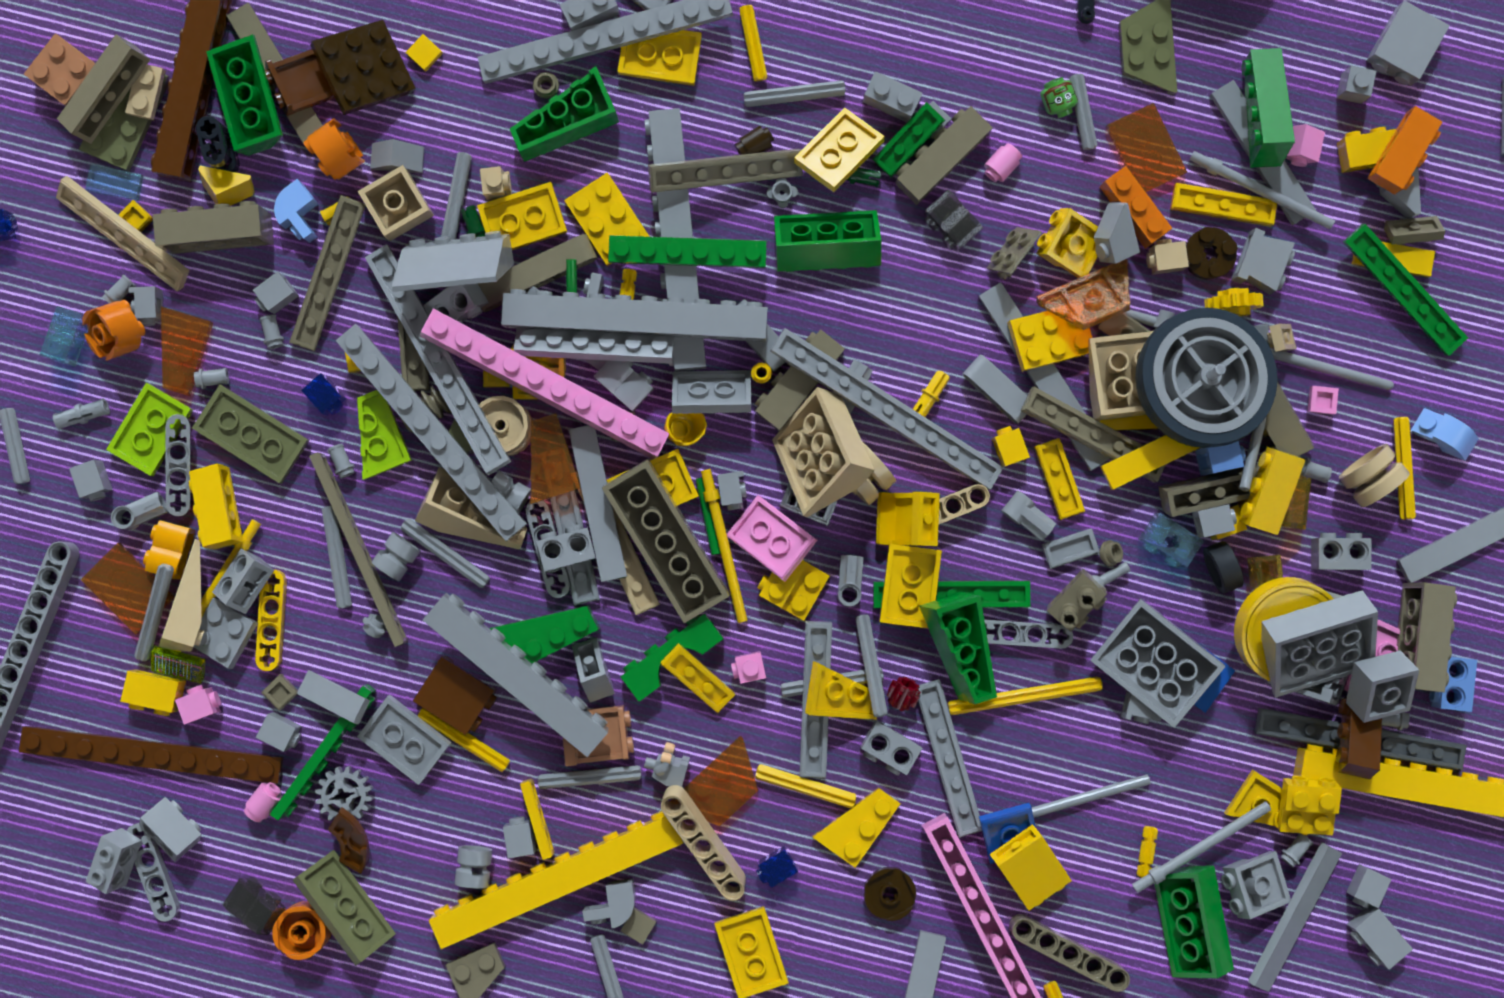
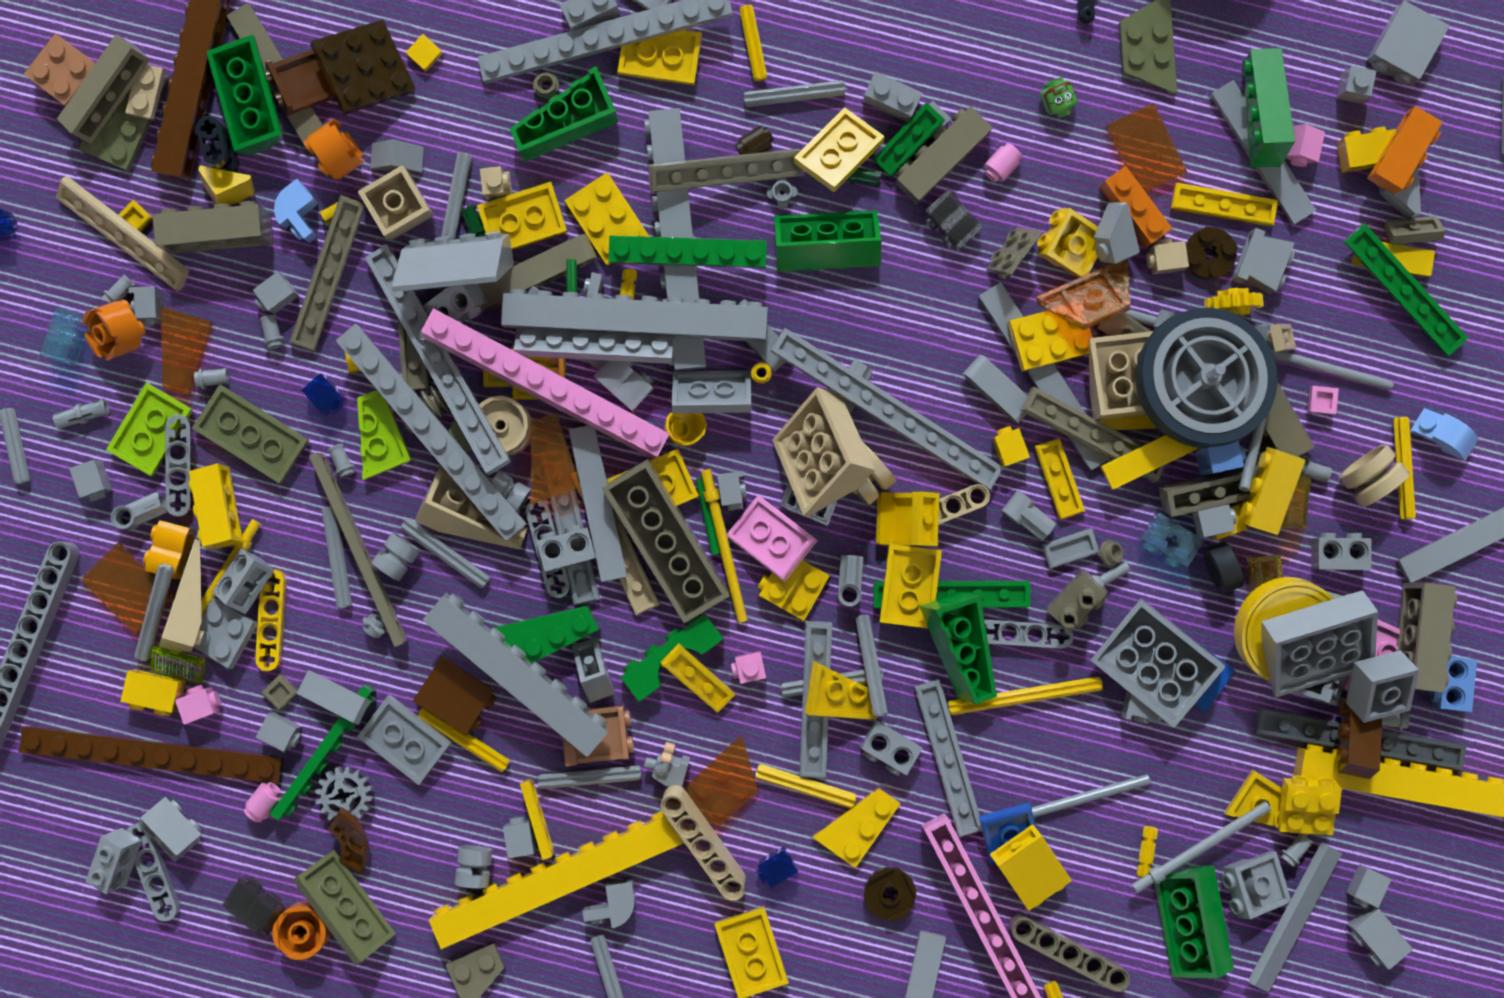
(114, 182): clear light blue tile -> none
(638, 926): dark tan tile -> none
(793, 386): dark tan brick -> none
(903, 693): dark red gear -> none
(931, 393): yellow axle -> none
(1083, 113): light grey axle -> none
(1215, 167): light grey bar -> none

